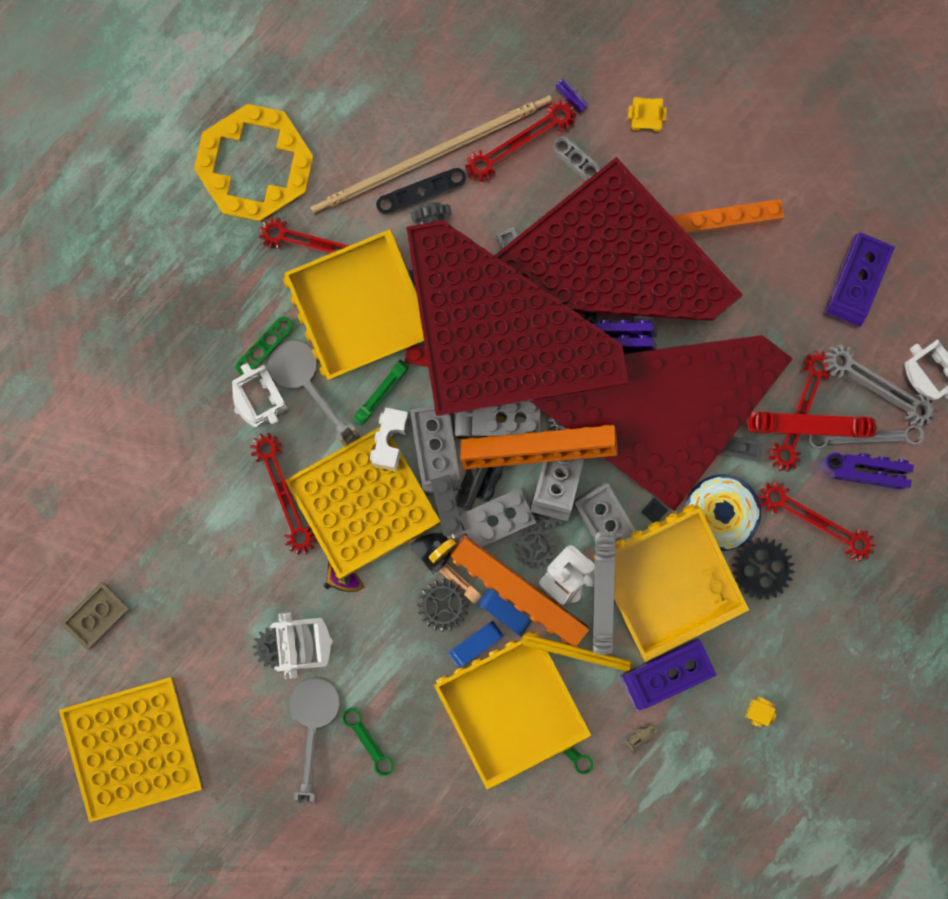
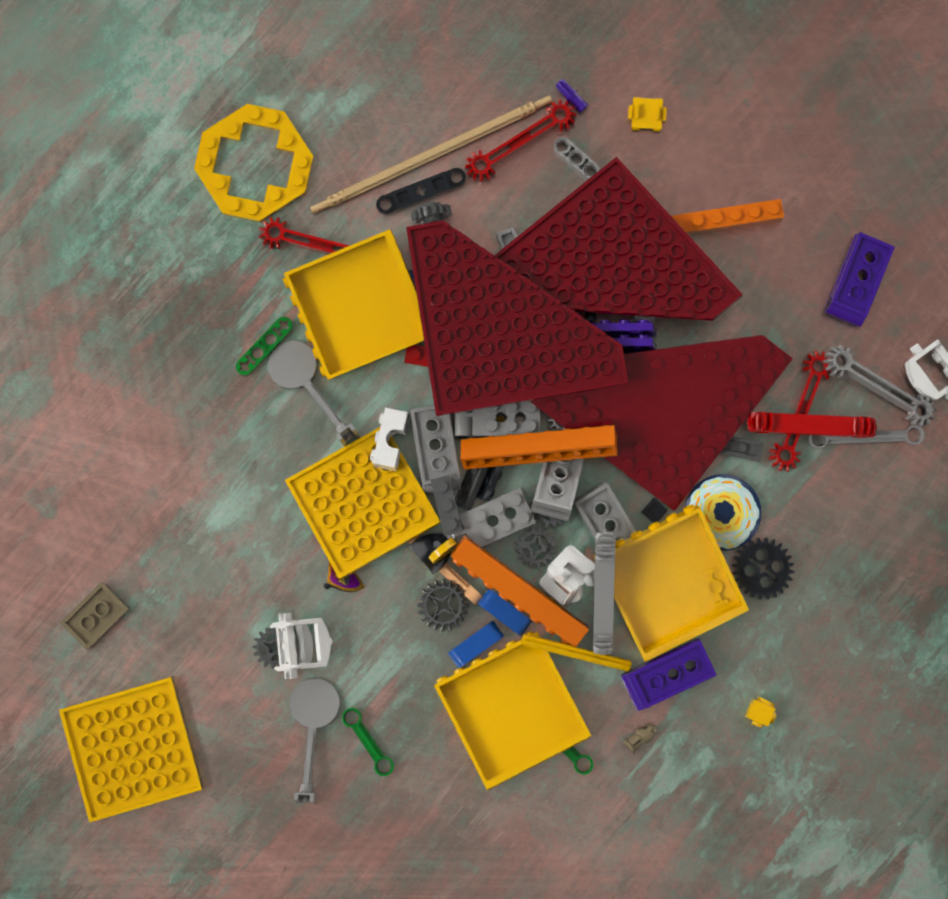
(243, 405): white animal -> none
(283, 493): red arm -> none
(394, 375): green piece -> none
(817, 521): red arm -> none
(844, 467): dark purple hinge -> none

